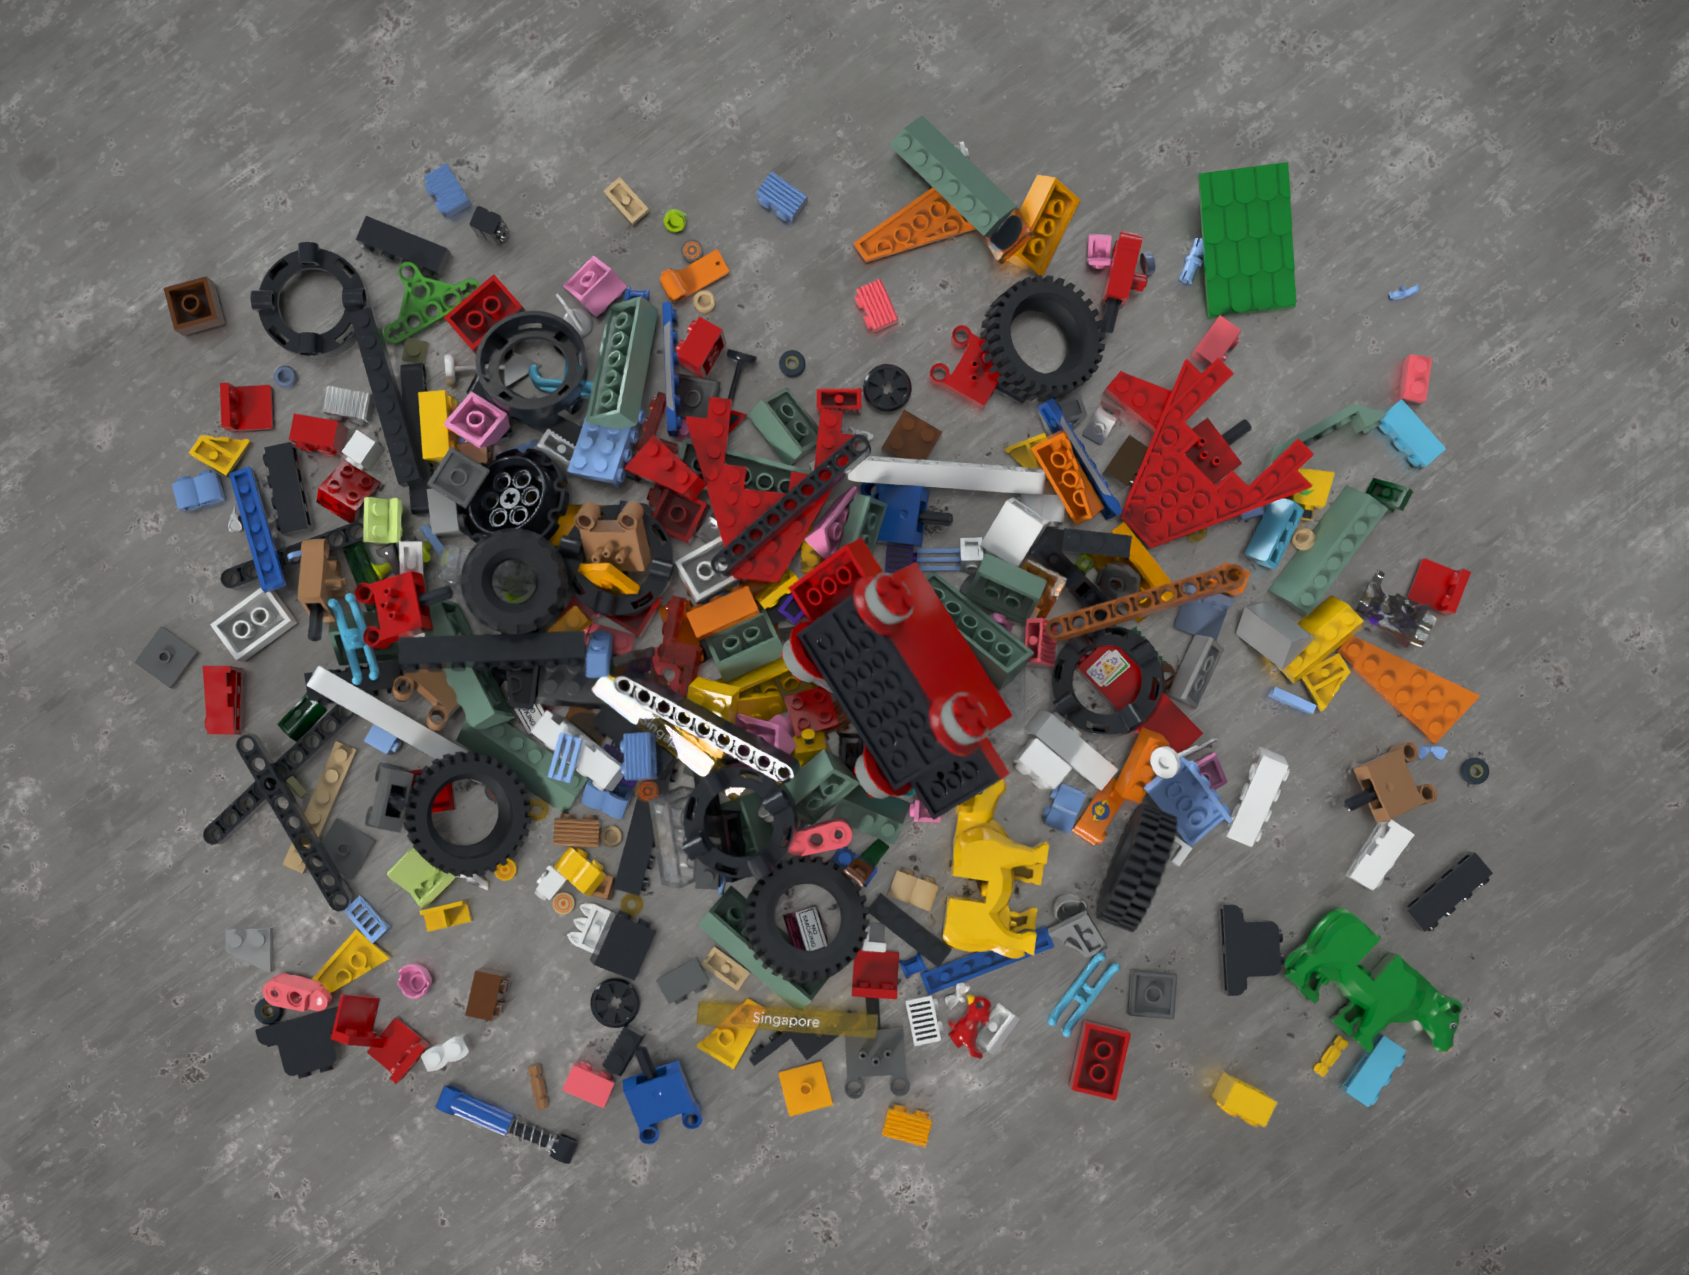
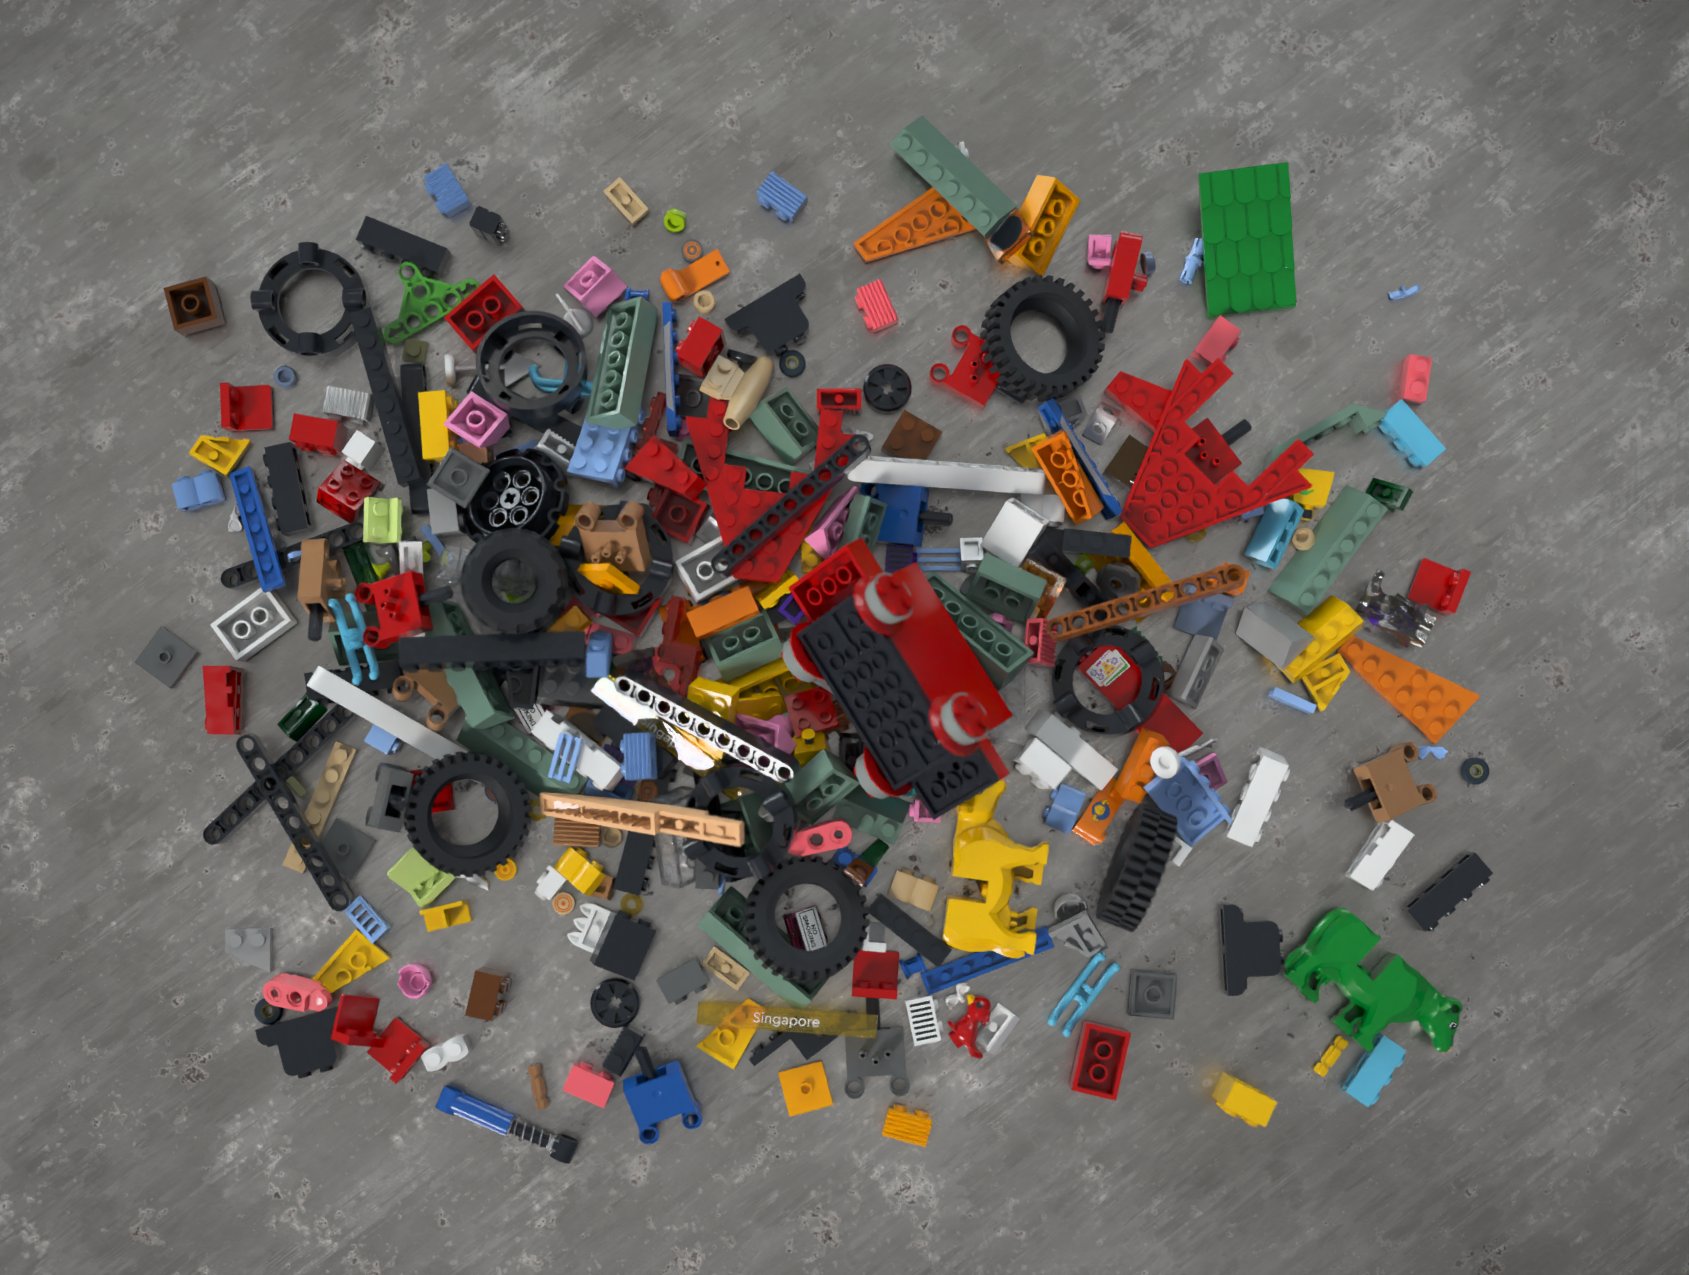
(642, 817): none -> light nougat slope
(742, 389): none -> tan plate
(774, 318): none -> black brick

